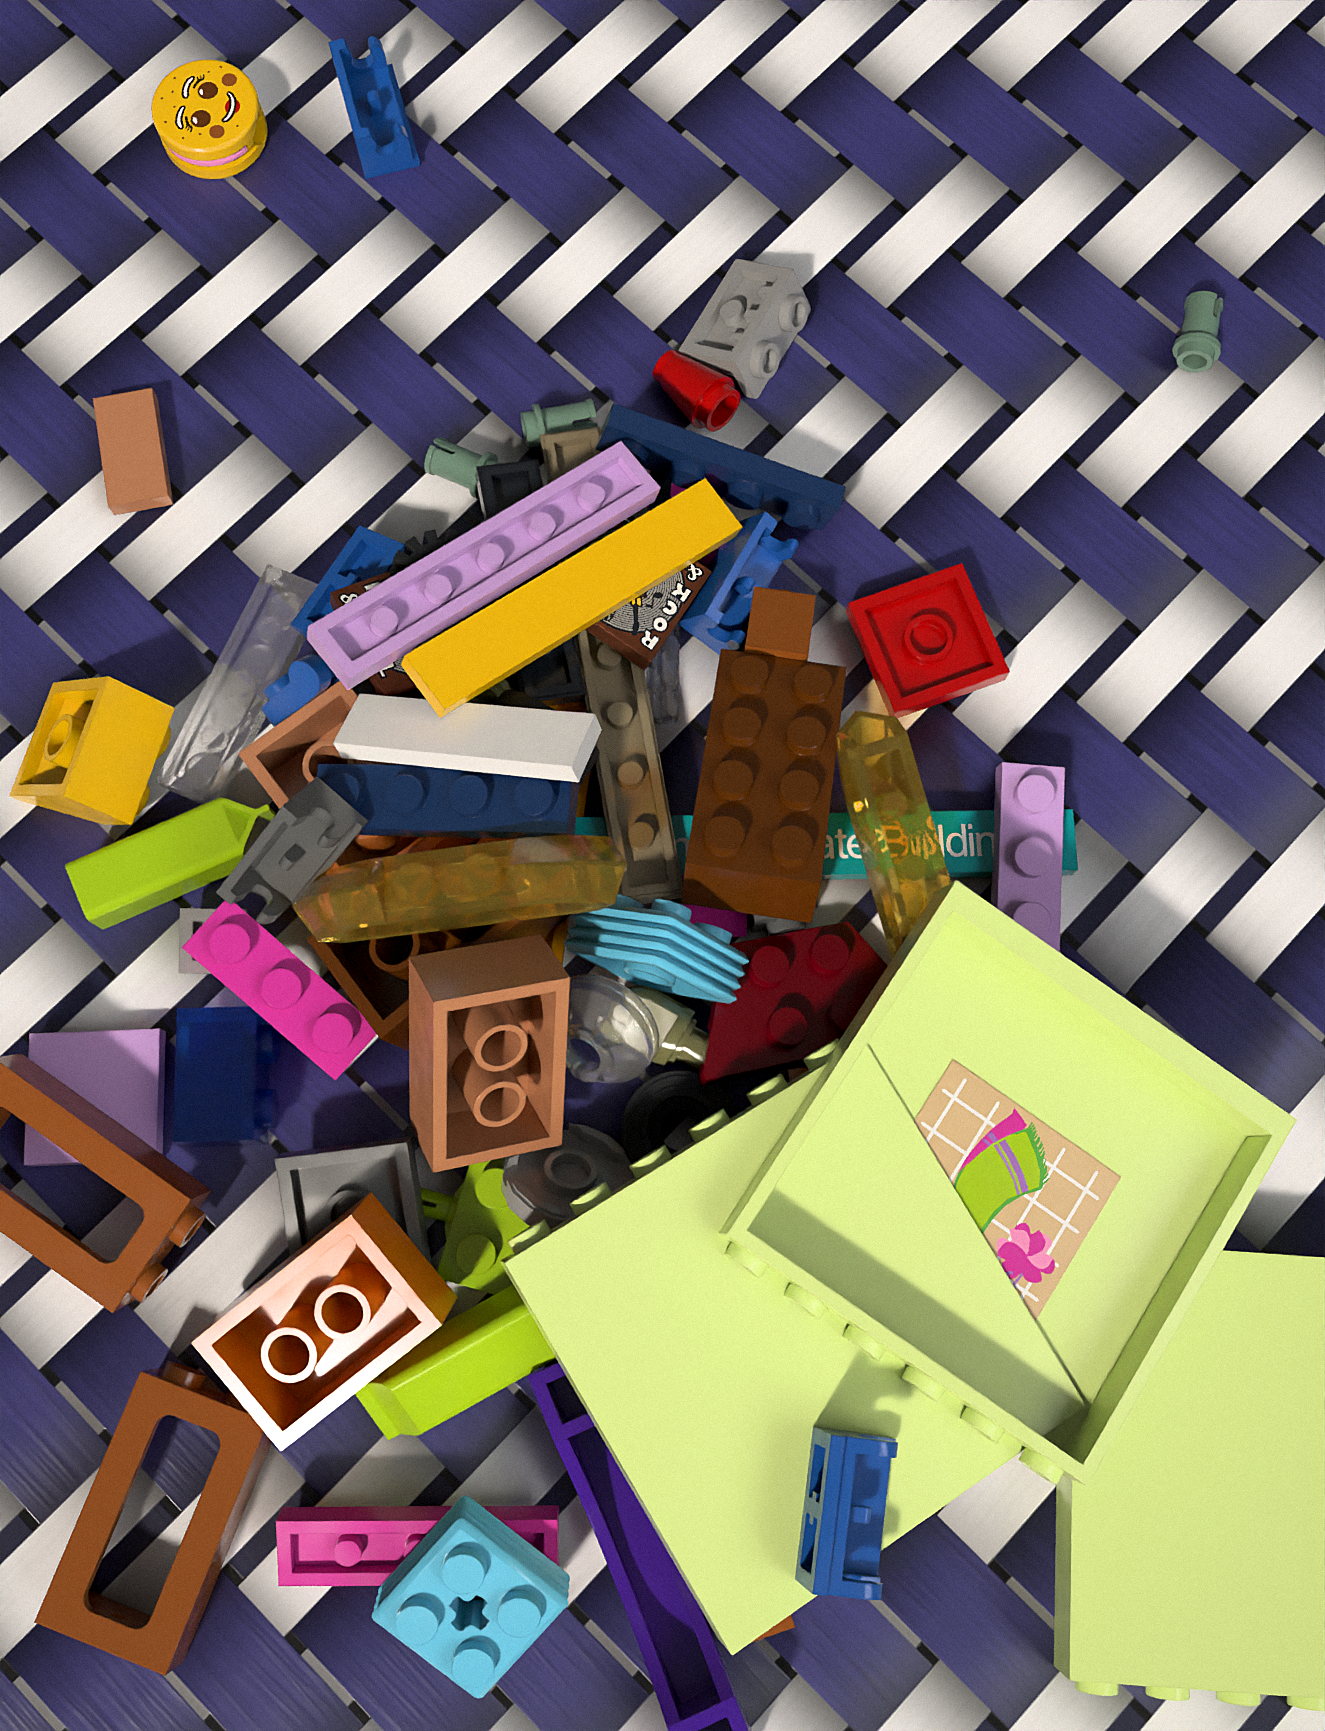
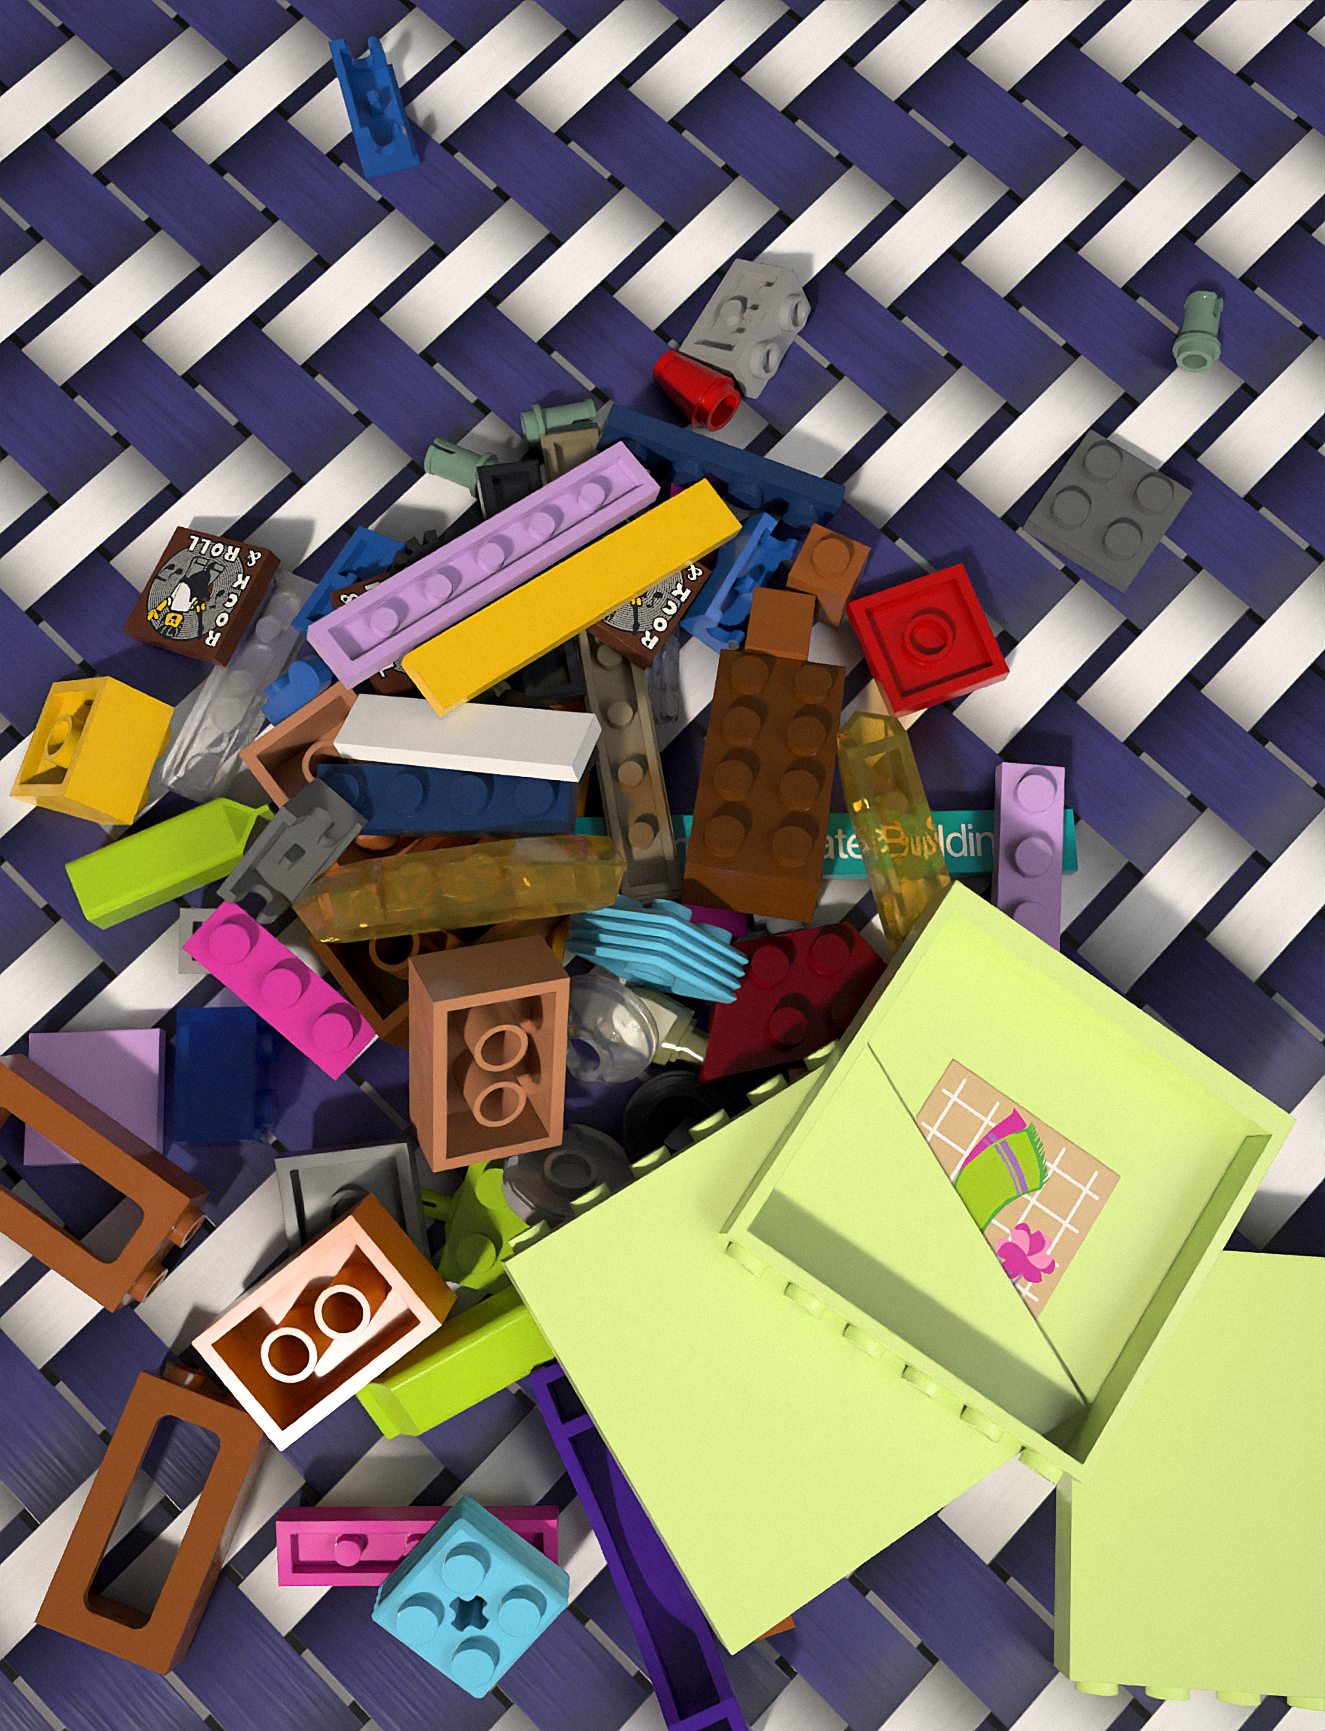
(132, 451): nougat tile -> none
(202, 596): none -> tile
(209, 119): yellow head -> none
(831, 570): none -> dark orange brick
(844, 1513): blue hinge -> none
(1107, 510): none -> dark grey plate

